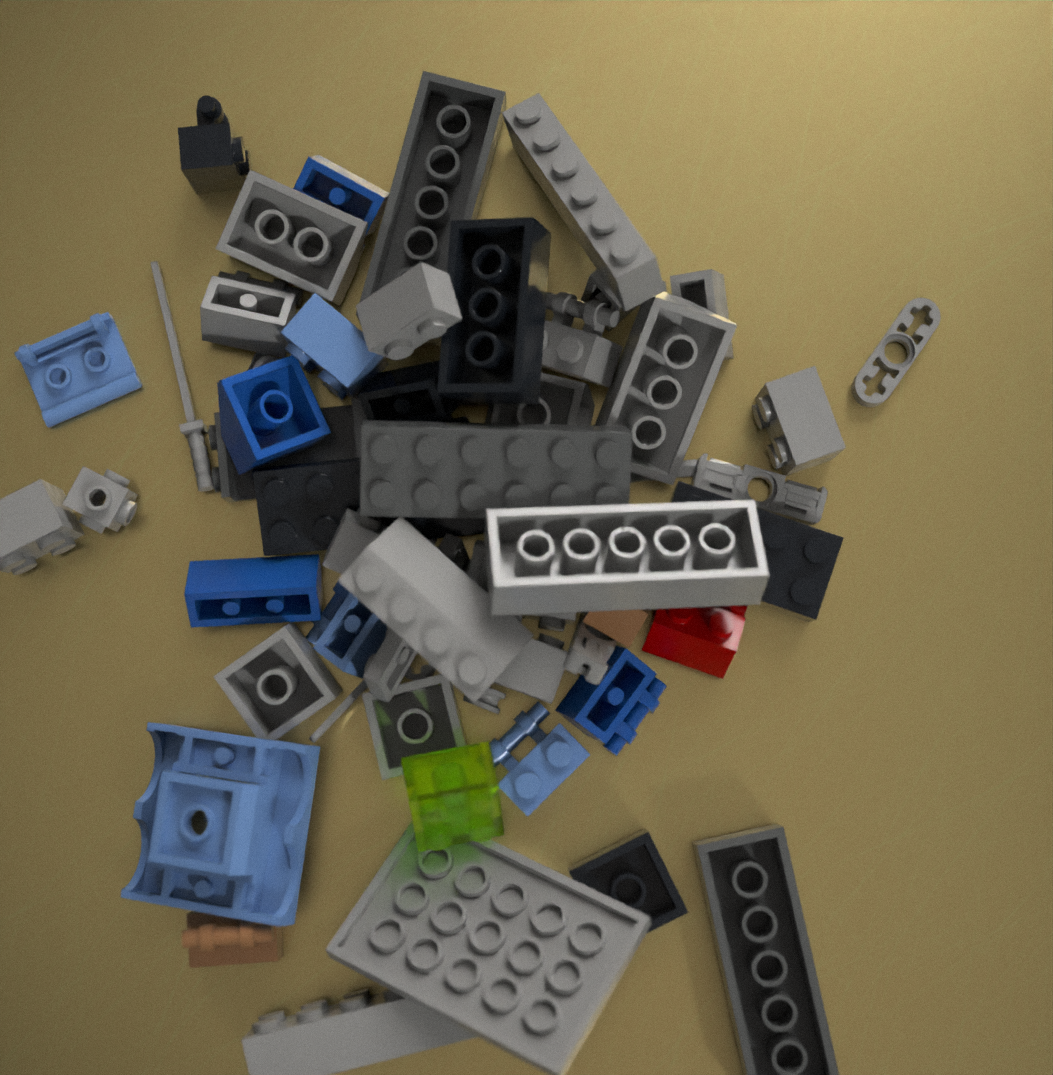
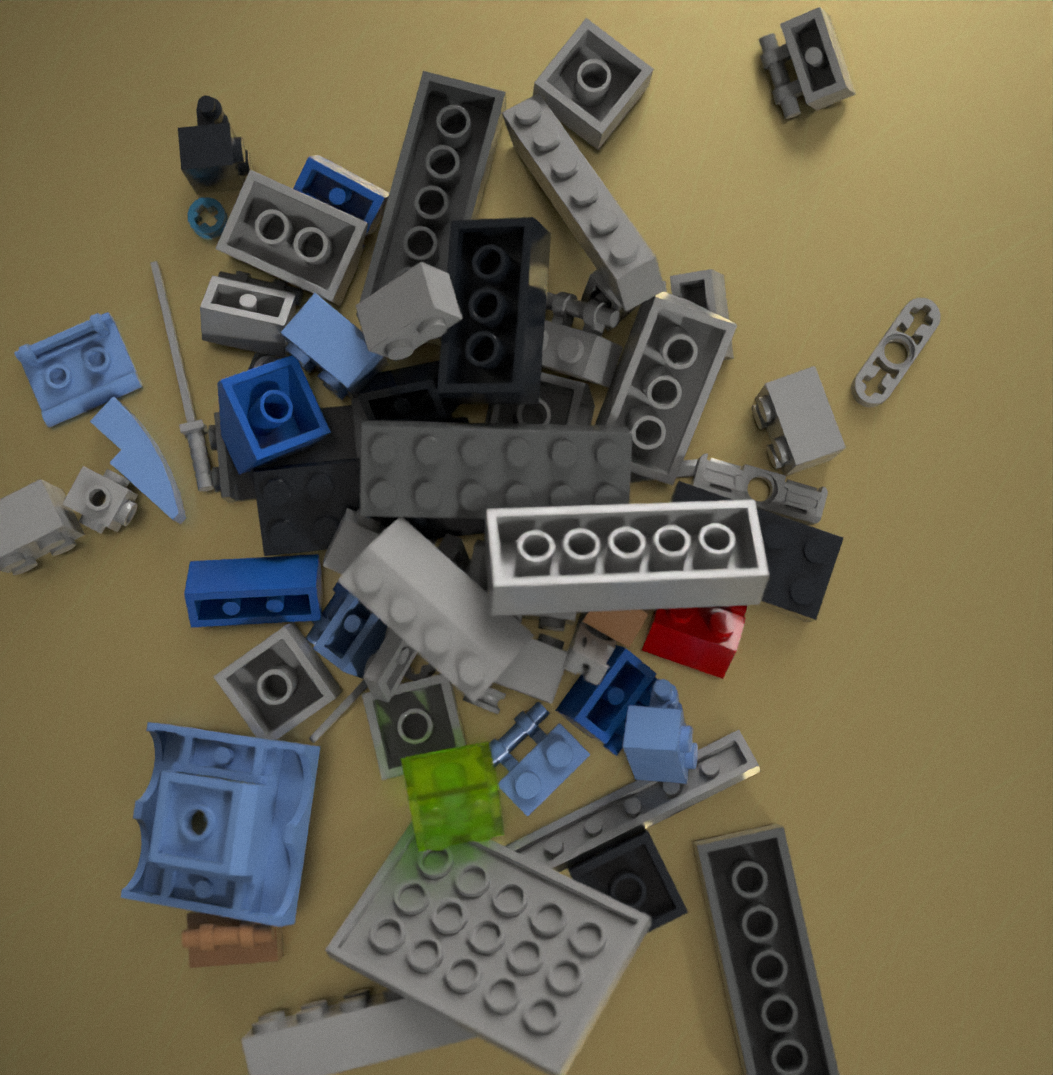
(140, 458): none -> medium blue slope
(204, 229): none -> dark azure bush
(593, 83): none -> light grey brick
(637, 807): none -> light grey plate
(659, 739): none -> medium blue brick
(816, 59): none -> light grey brick

